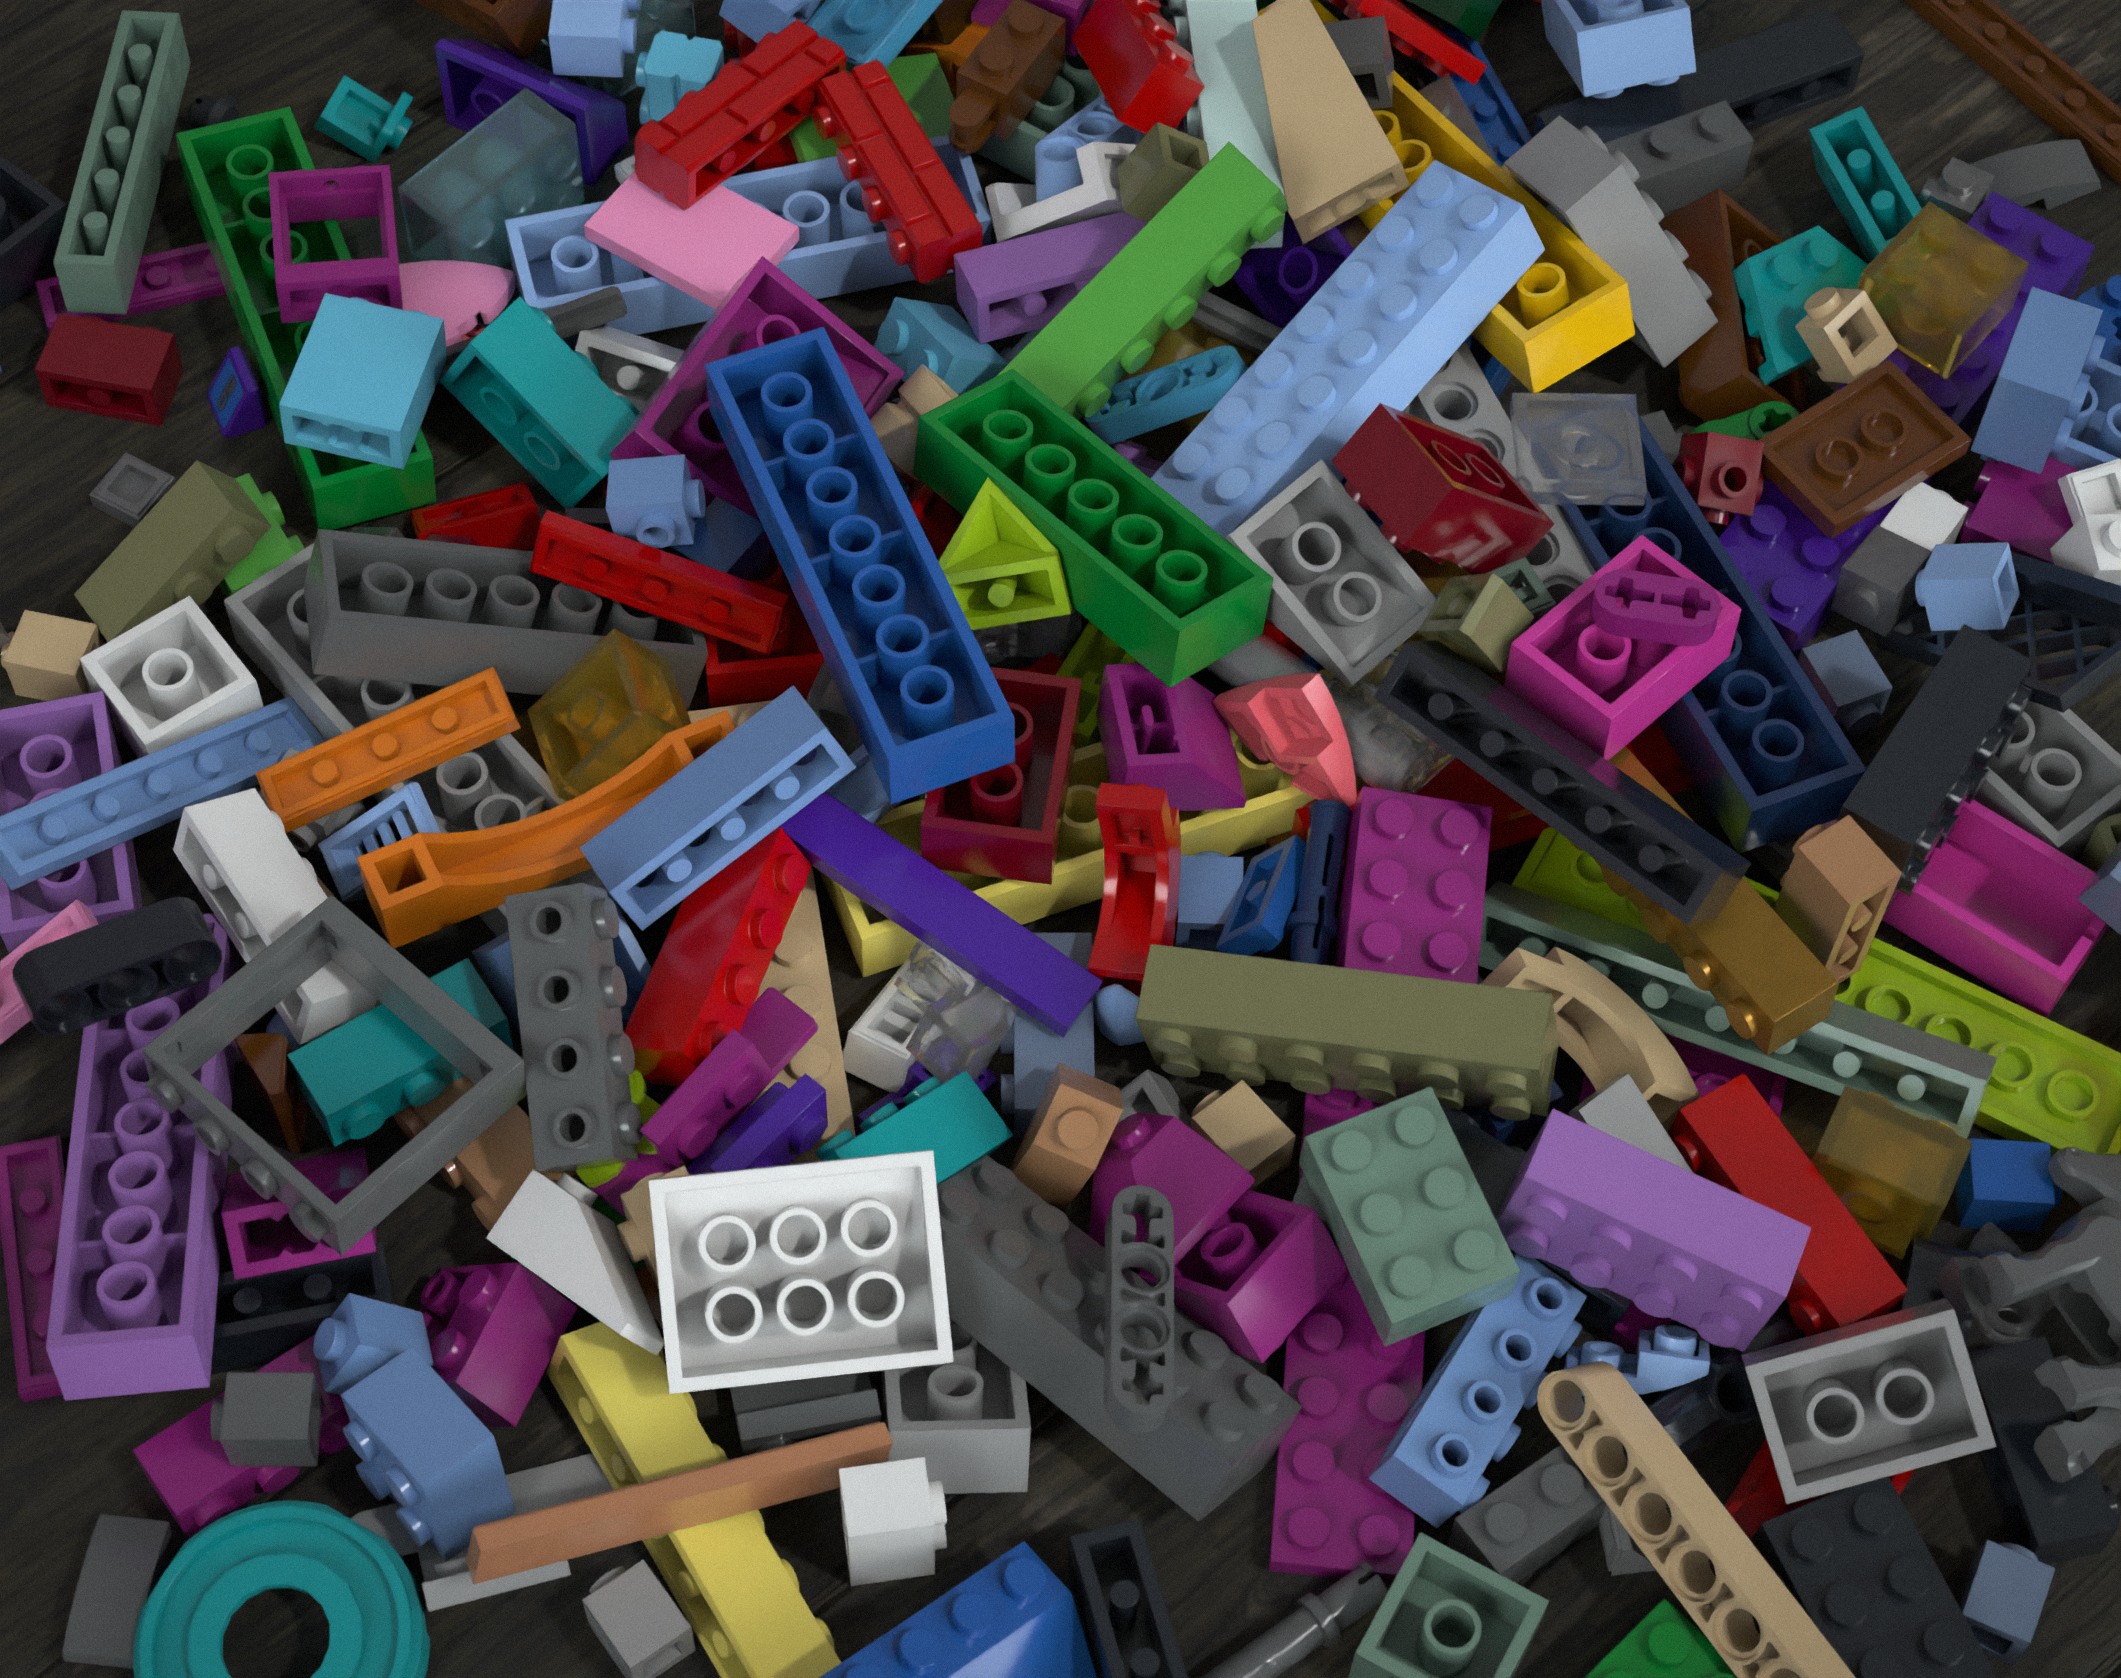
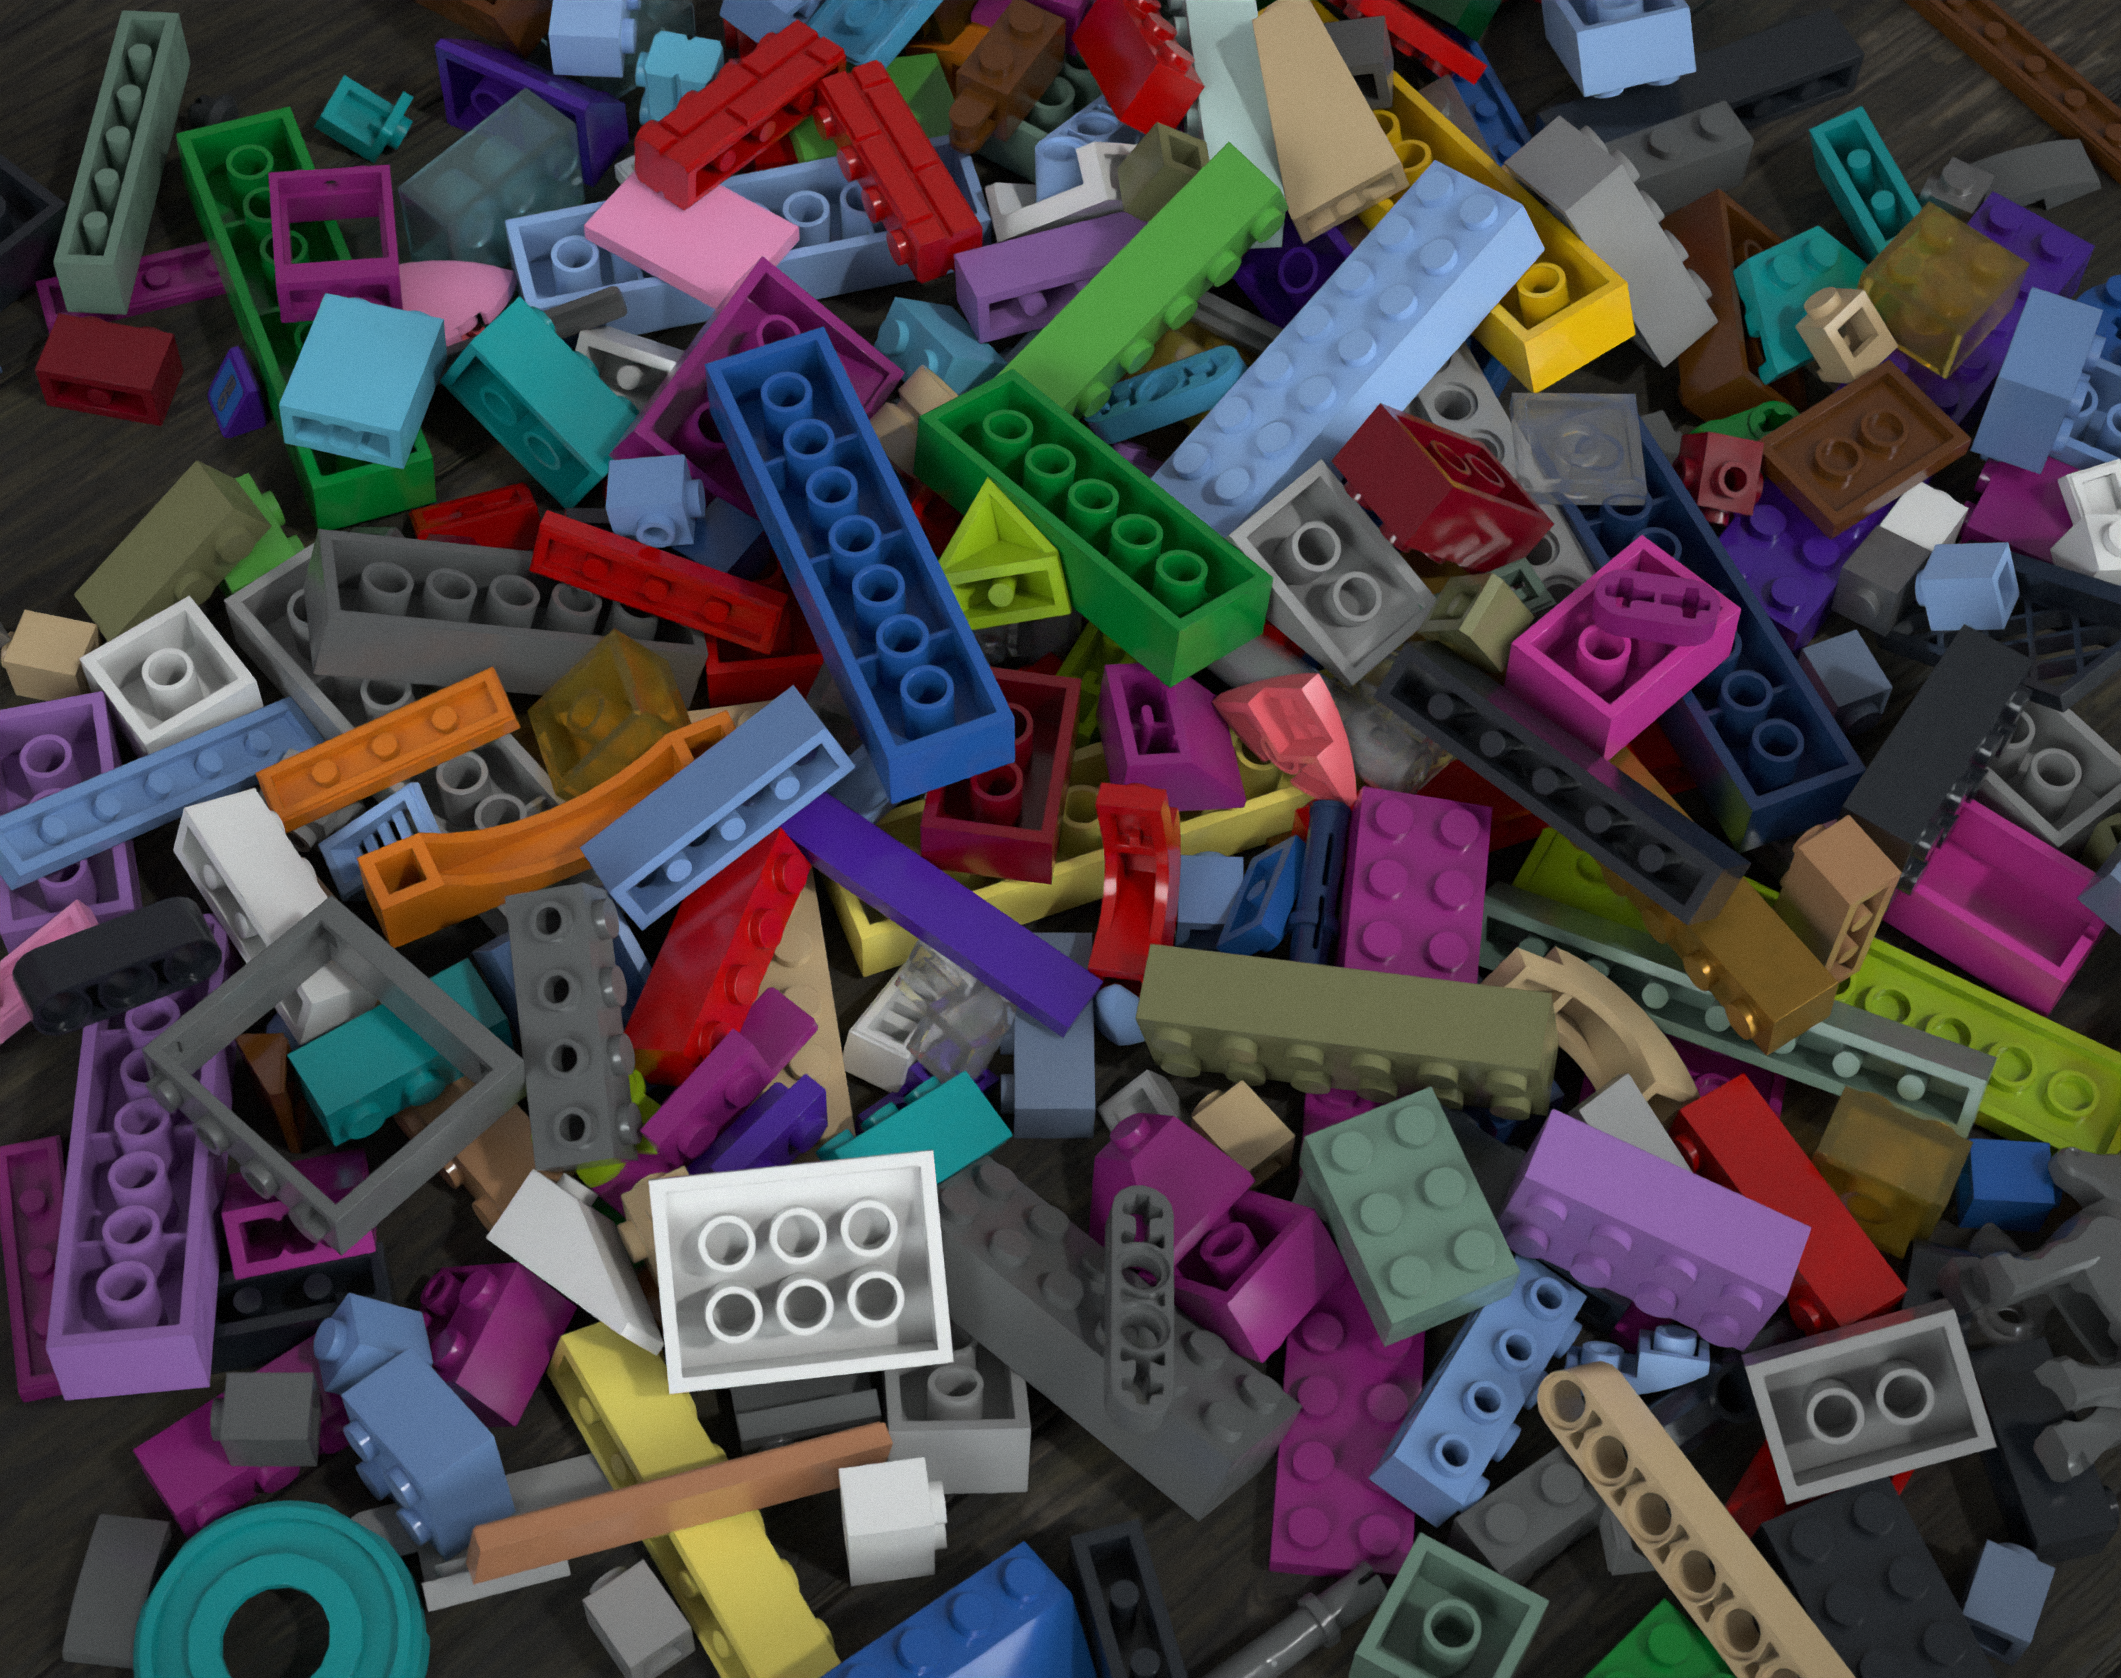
(131, 490): flat silver tile -> none
(1067, 1135): medium nougat slope -> none

